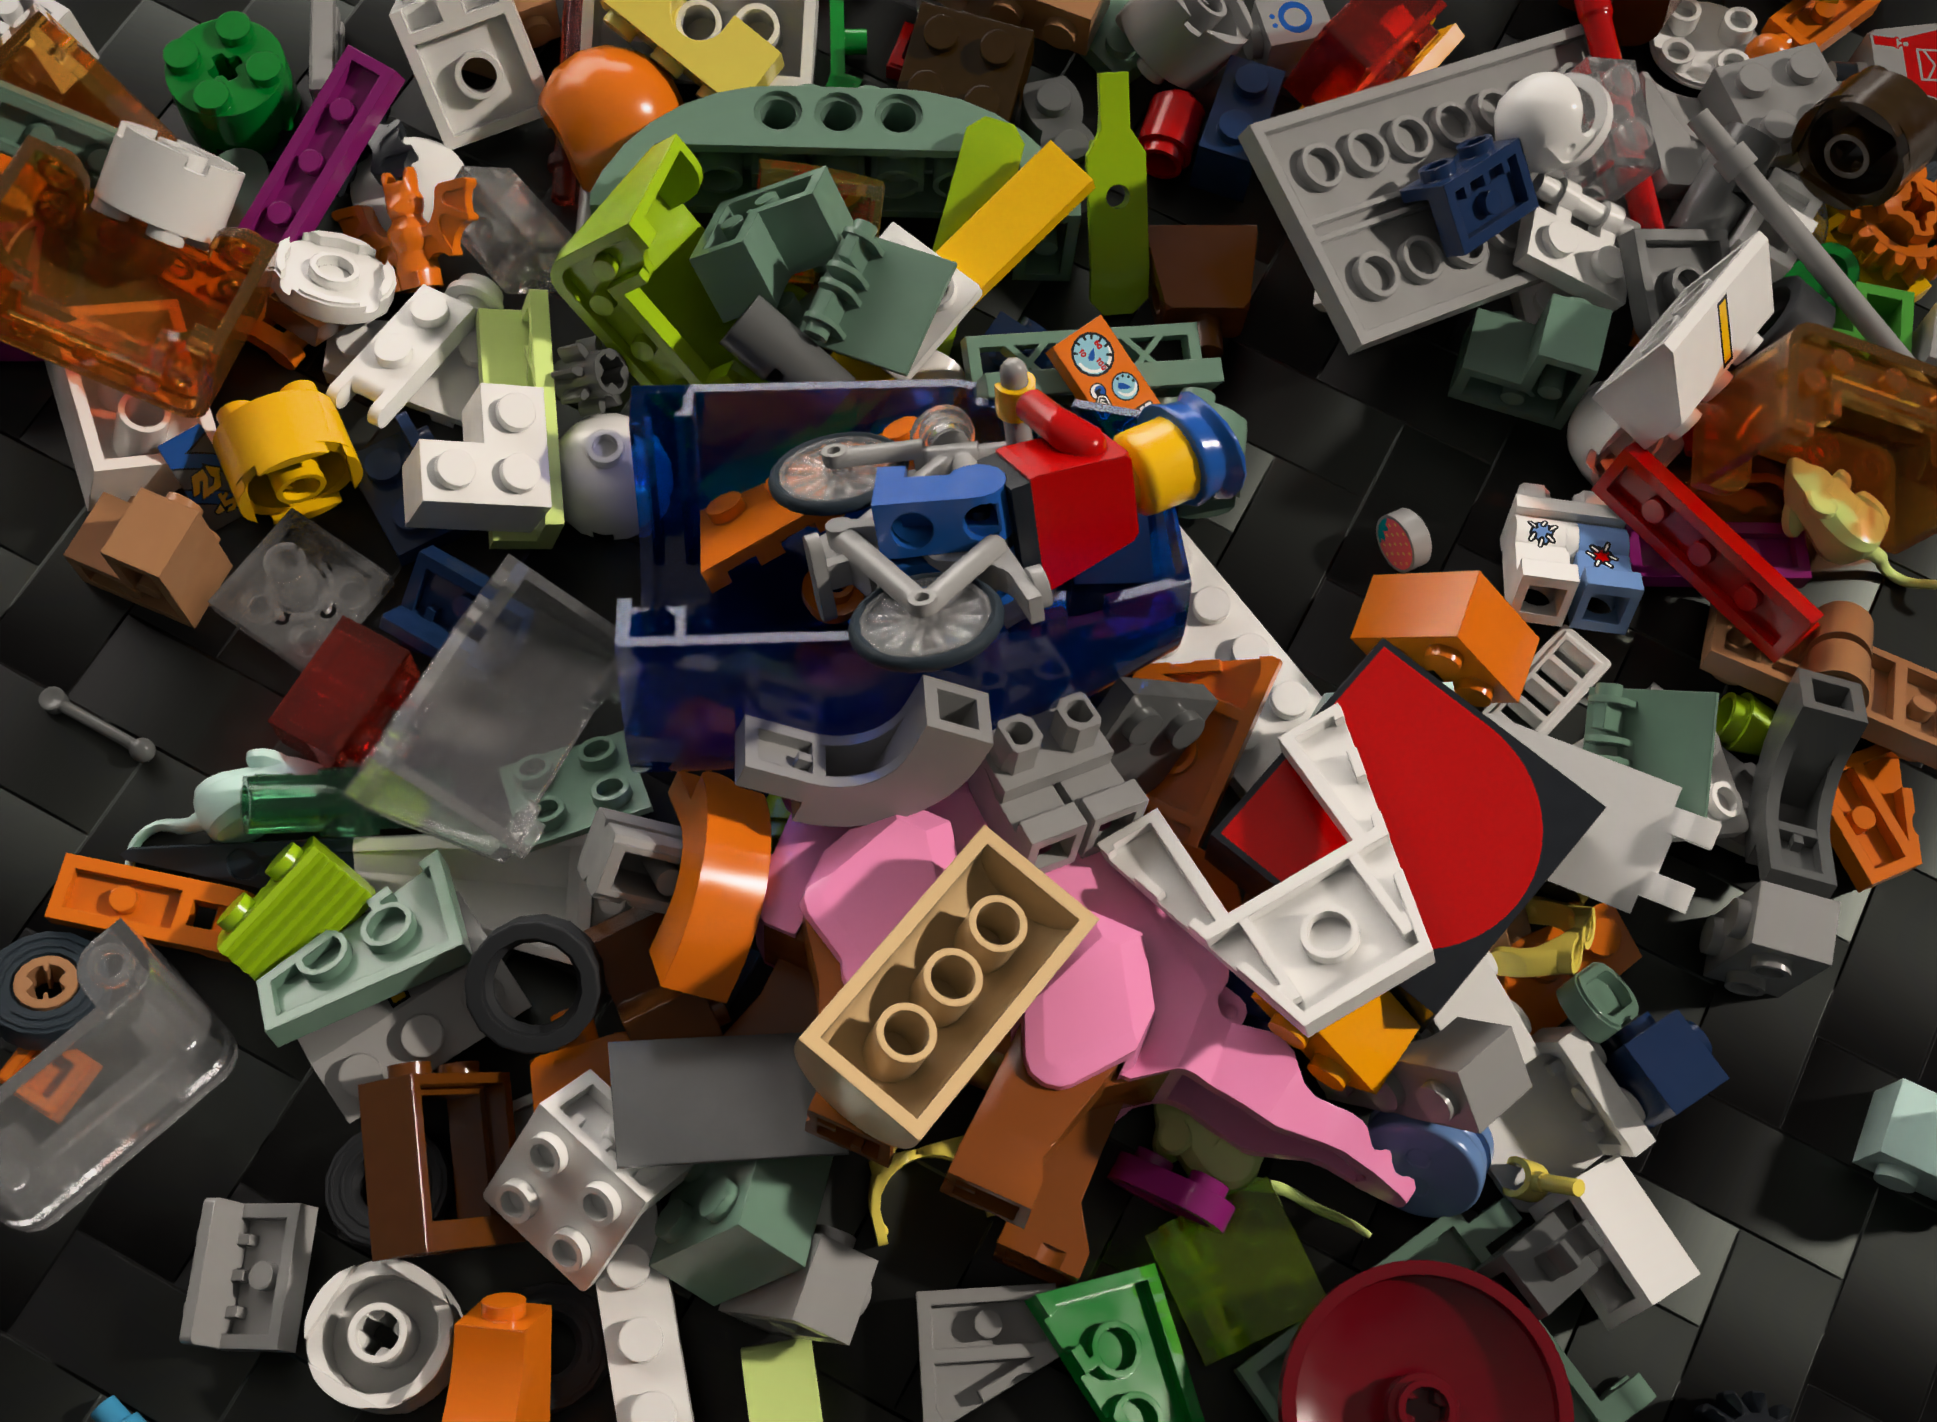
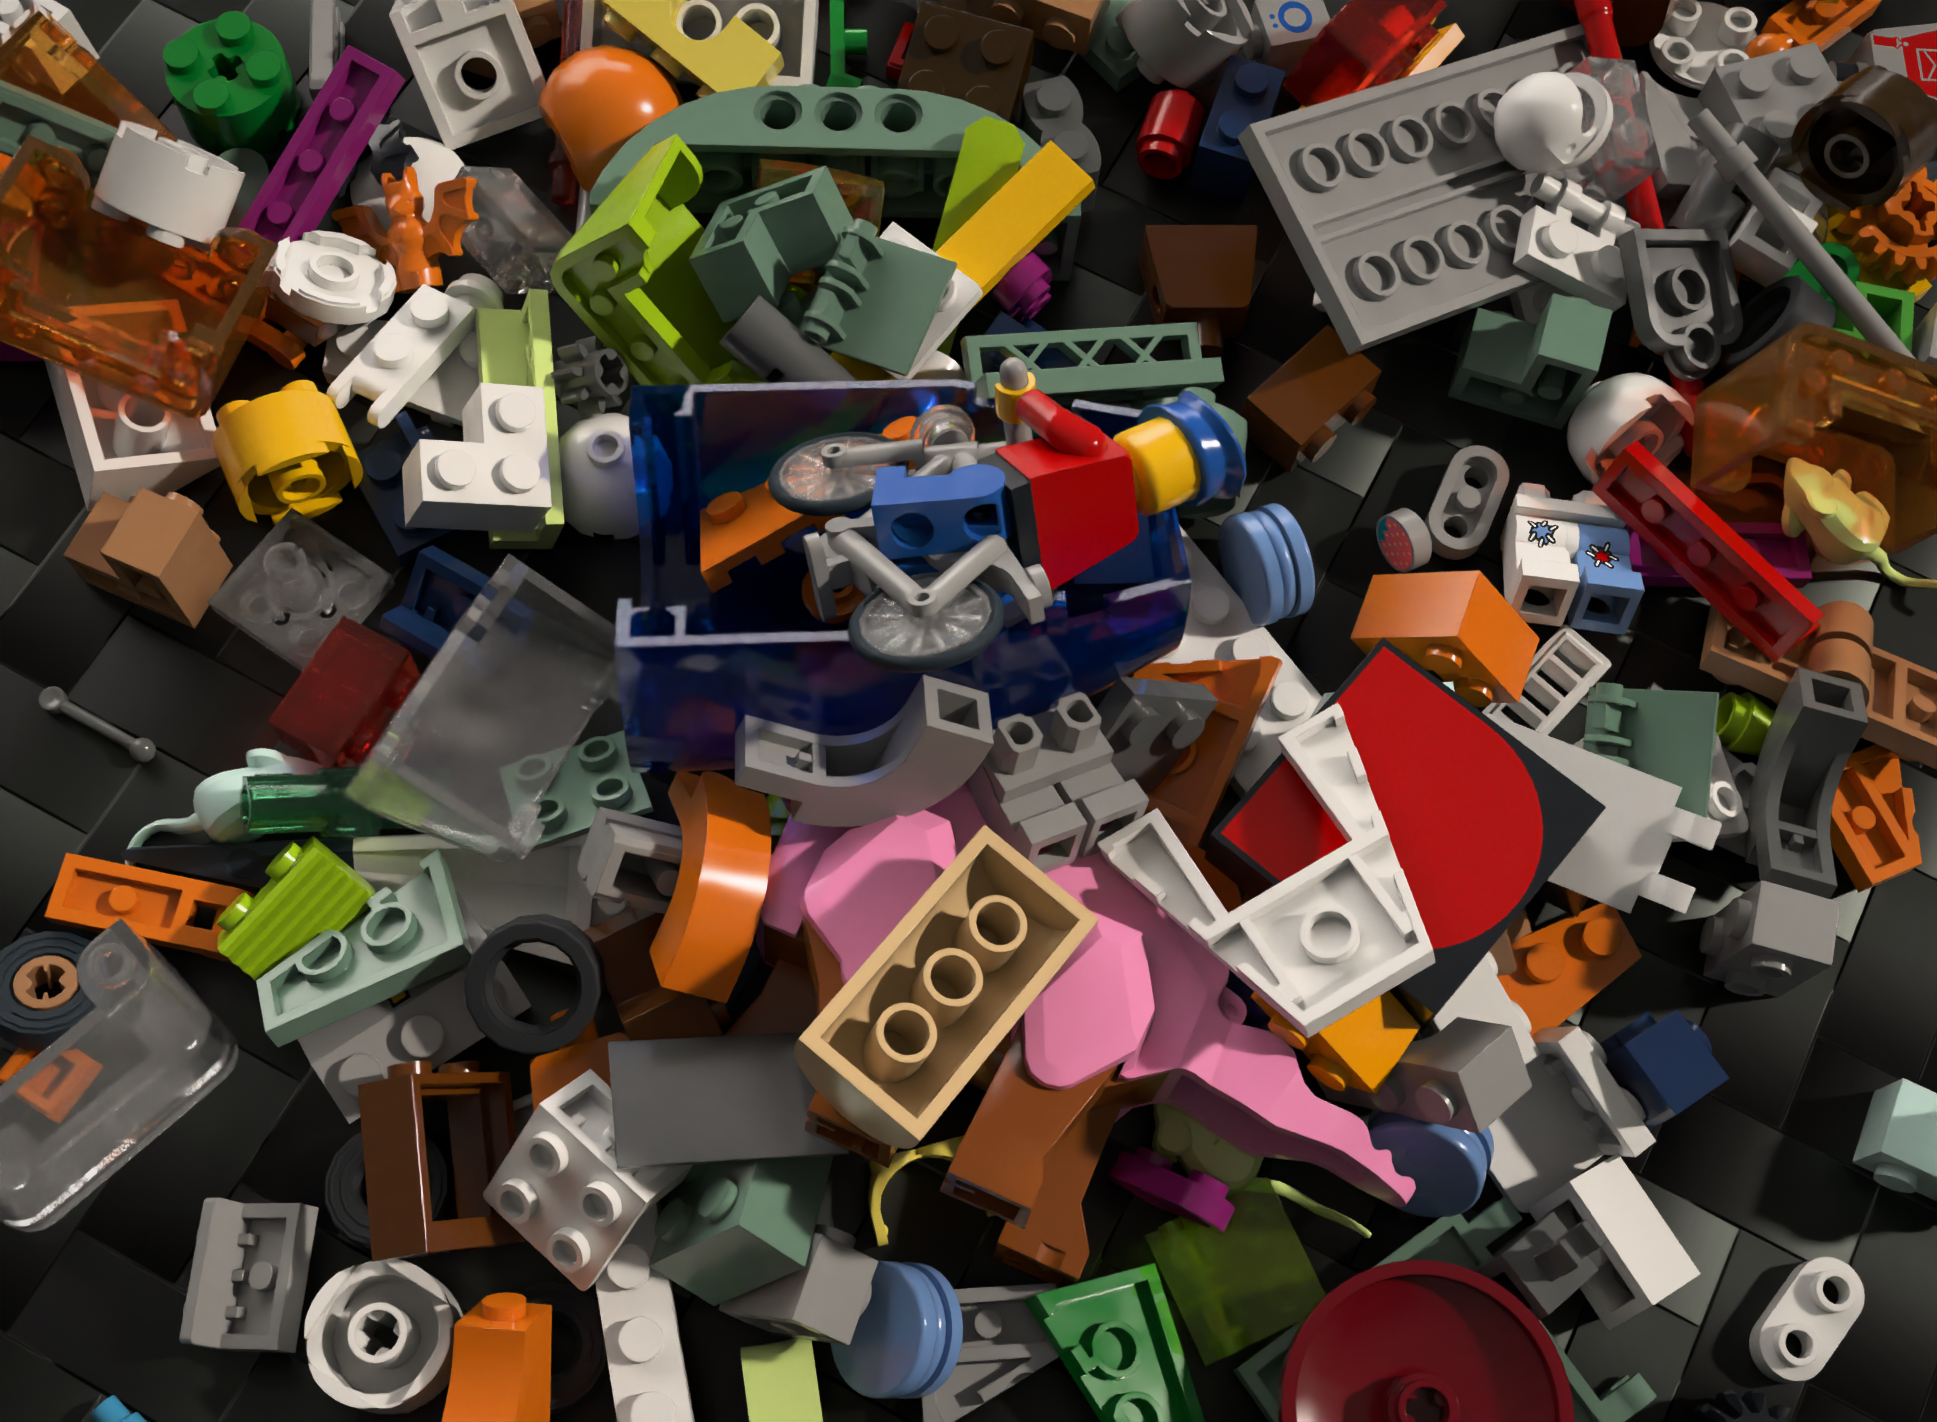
(201, 475): sticker -> none
(904, 1336): none -> medium blue head
(1024, 288): none -> magenta plate
(1100, 368): tile -> none
(1117, 233): lime piece -> none
(1267, 563): none -> medium blue head
(1309, 400): none -> reddish brown brick
(1464, 506): none -> light grey plate
(1475, 192): dark blue bracket -> none
(1540, 1182): light yellow hand -> none
(1558, 955): light yellow cap -> none
(1598, 1002): sand green tile -> none
(1692, 347): white slope -> none
(1807, 1314): none -> white plate

